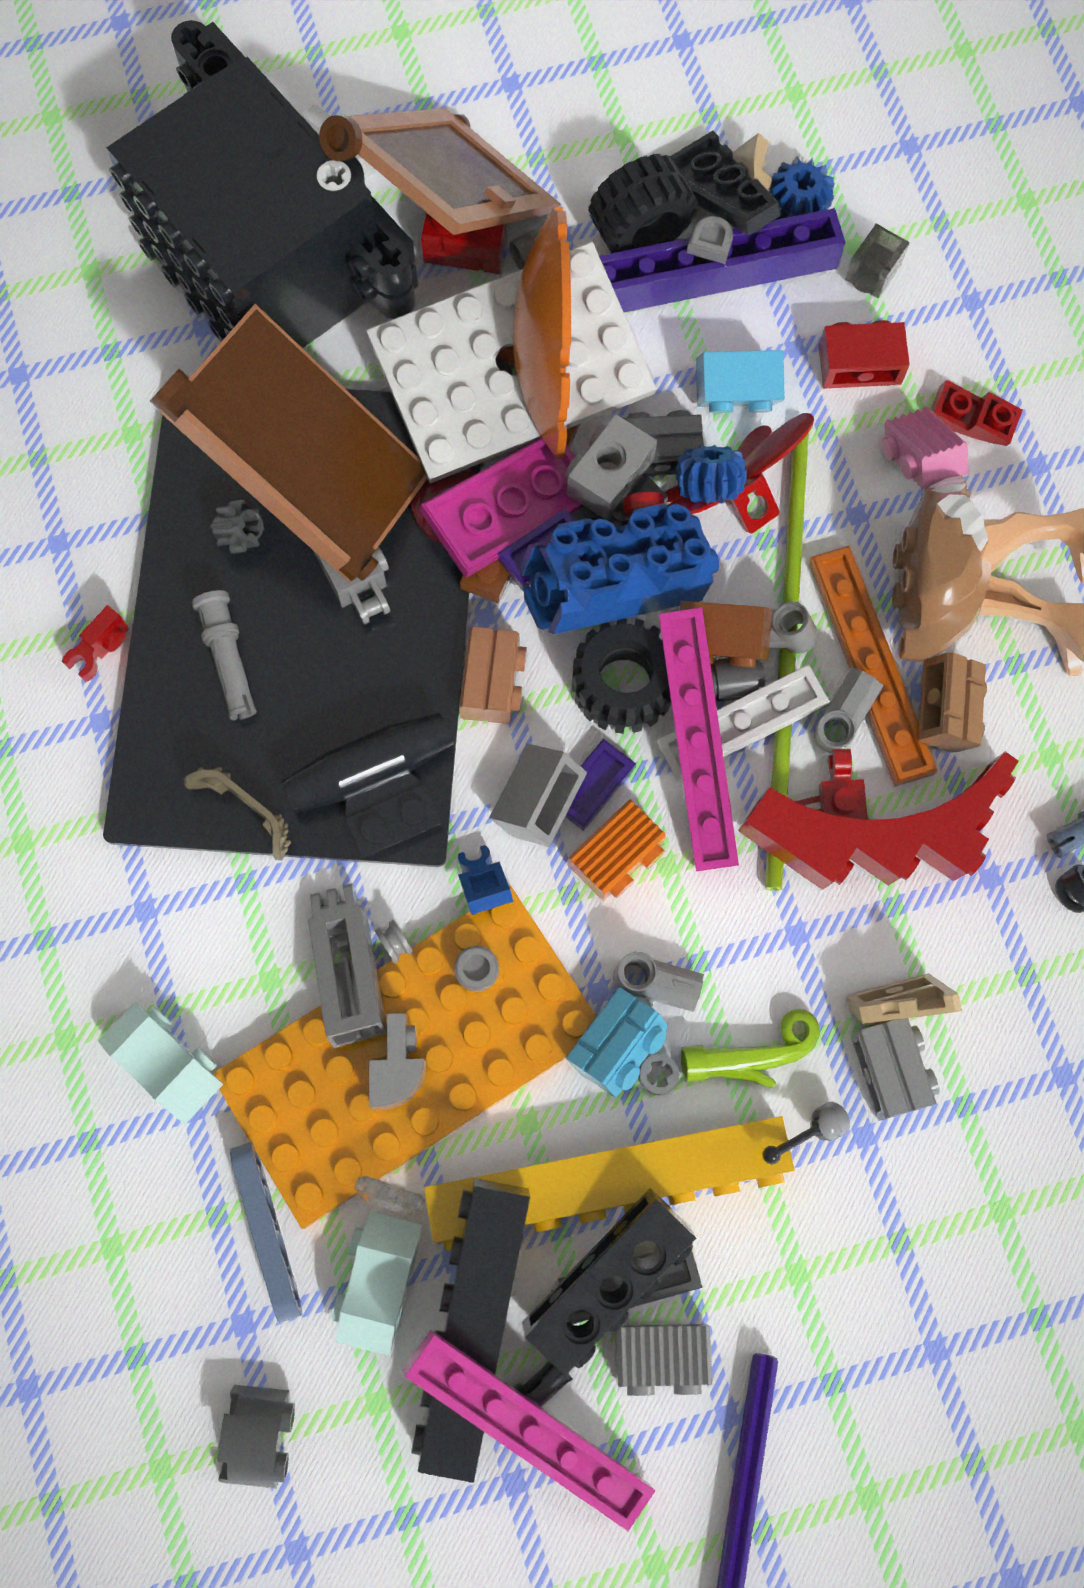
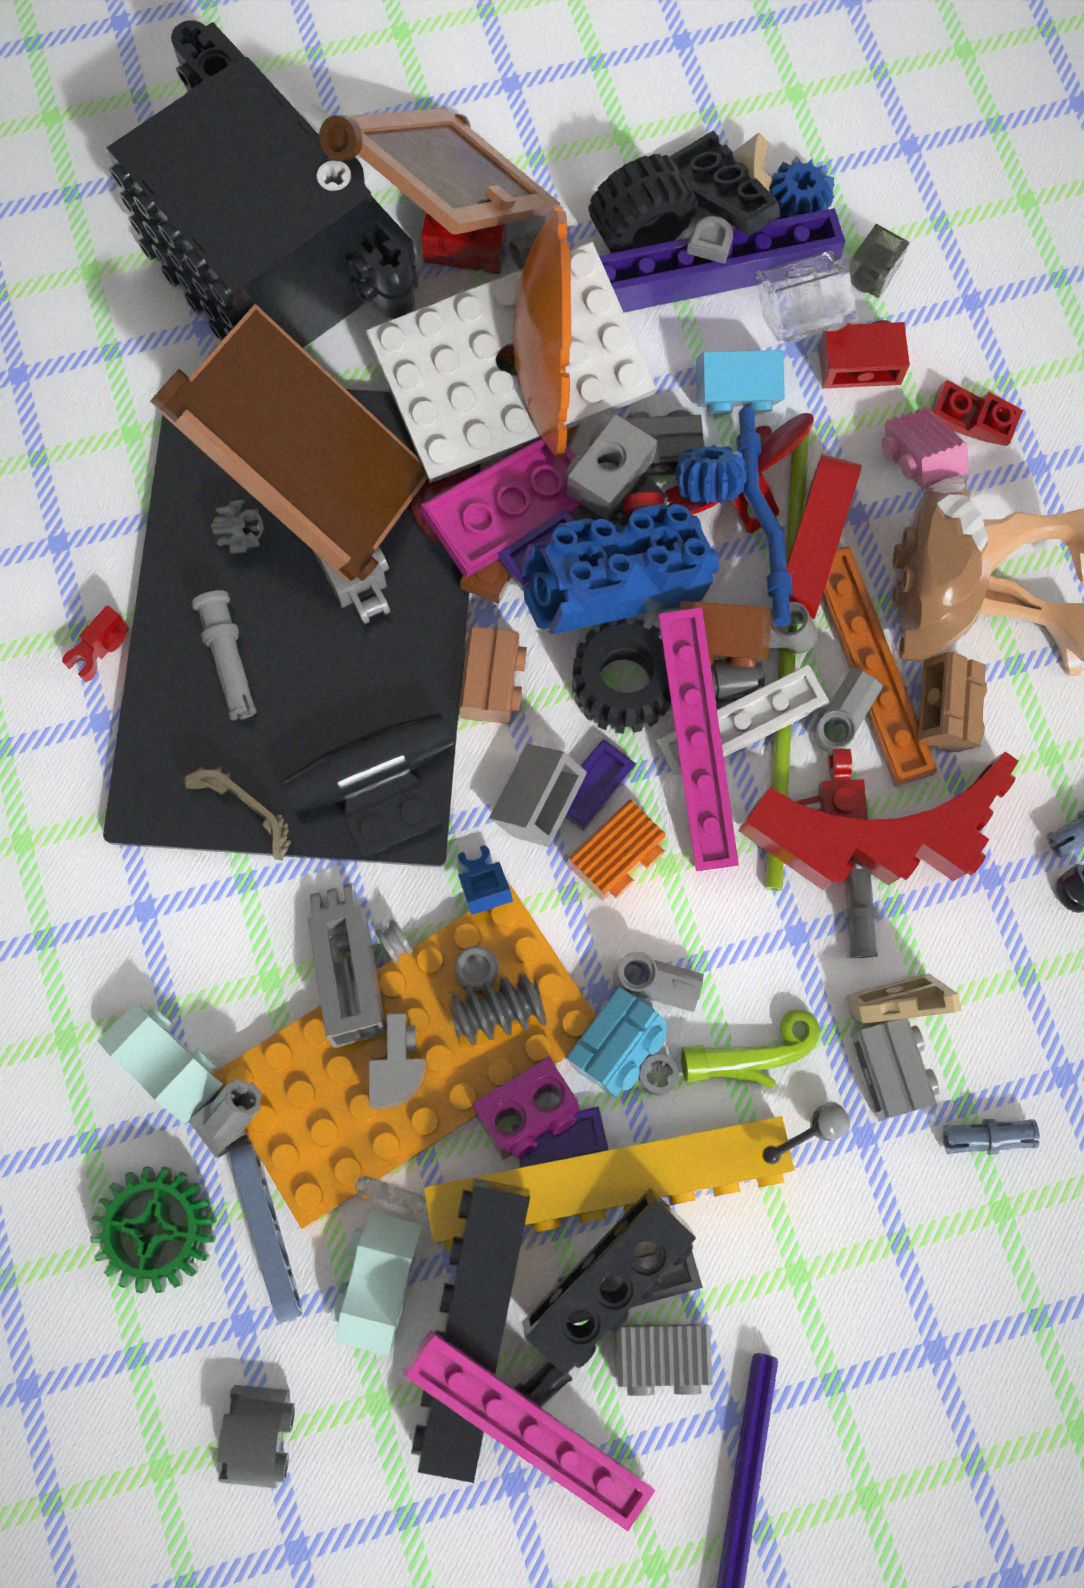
(148, 1250): none -> green gear
(225, 1119): none -> light grey piece
(496, 1008): none -> dark grey piece
(518, 1100): none -> magenta brick
(580, 1139): none -> dark purple tile
(779, 580): none -> blue bar
(806, 296): none -> clear brick
(821, 529): none -> red beam
(861, 914): none -> dark grey pin
(991, 1136): none -> sand blue pin

